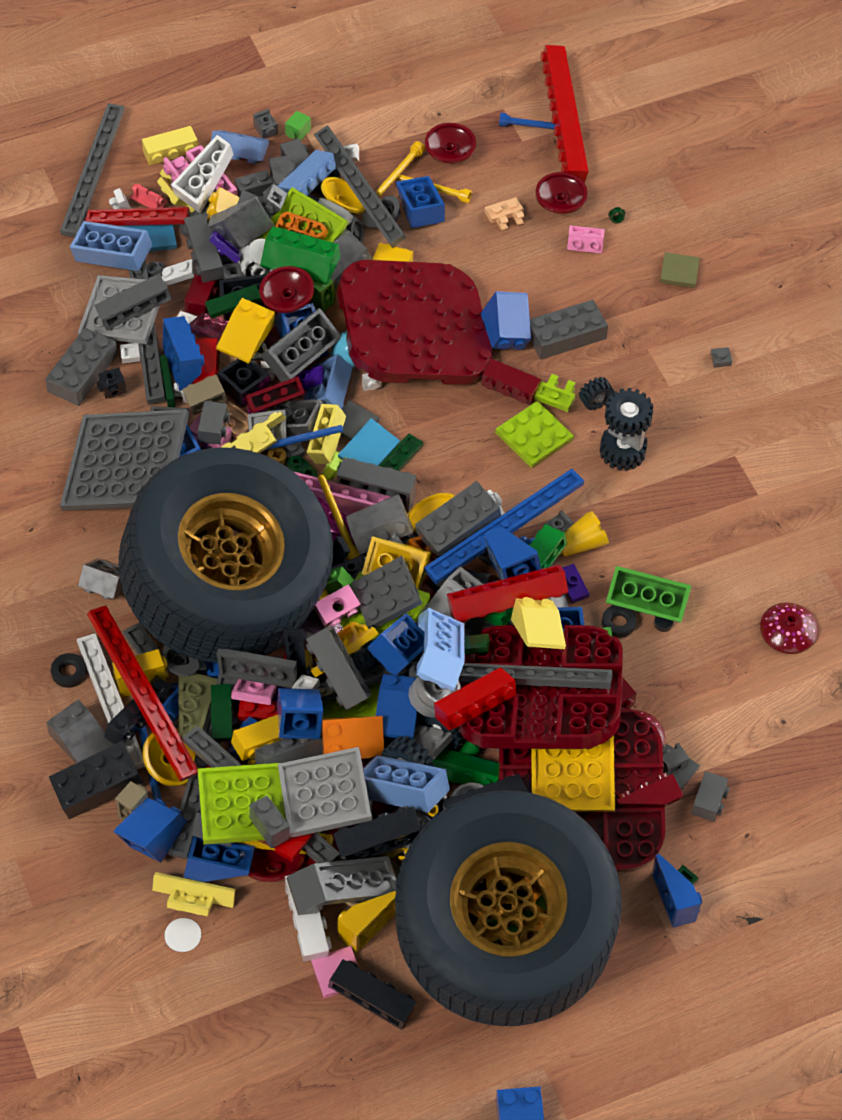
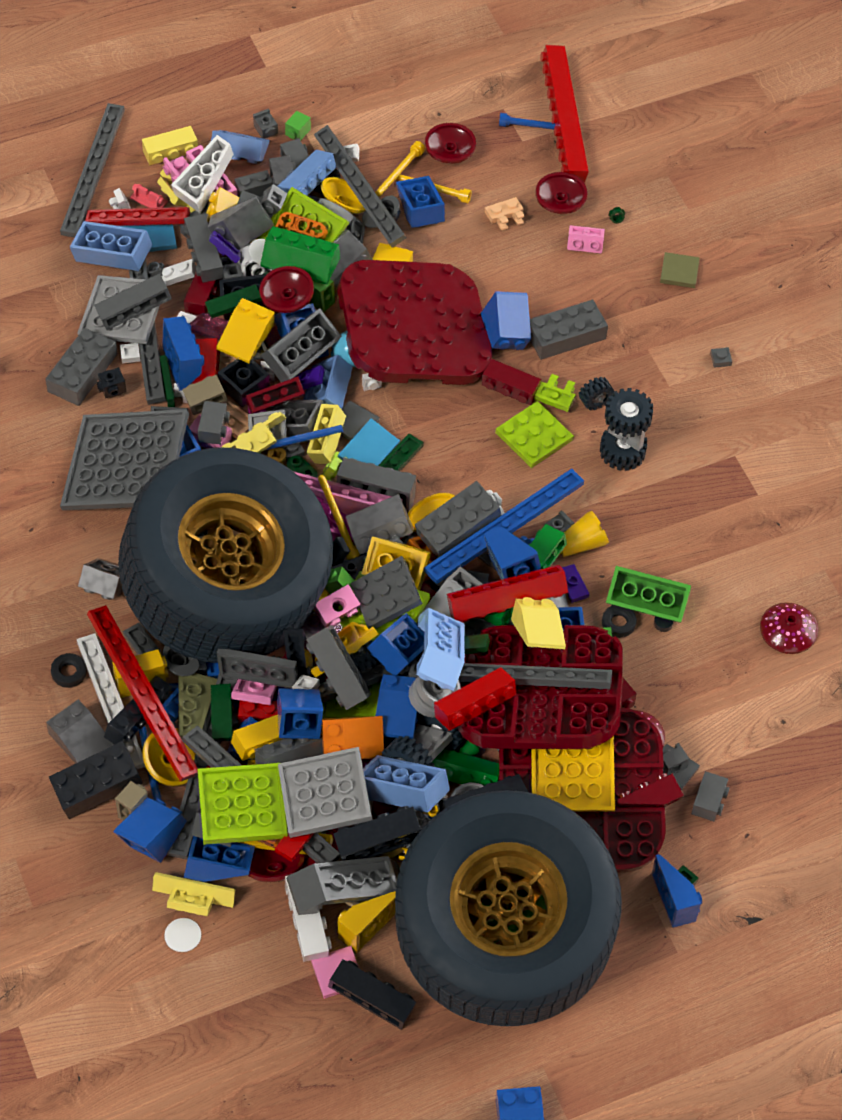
(269, 821): dark grey brick -> none

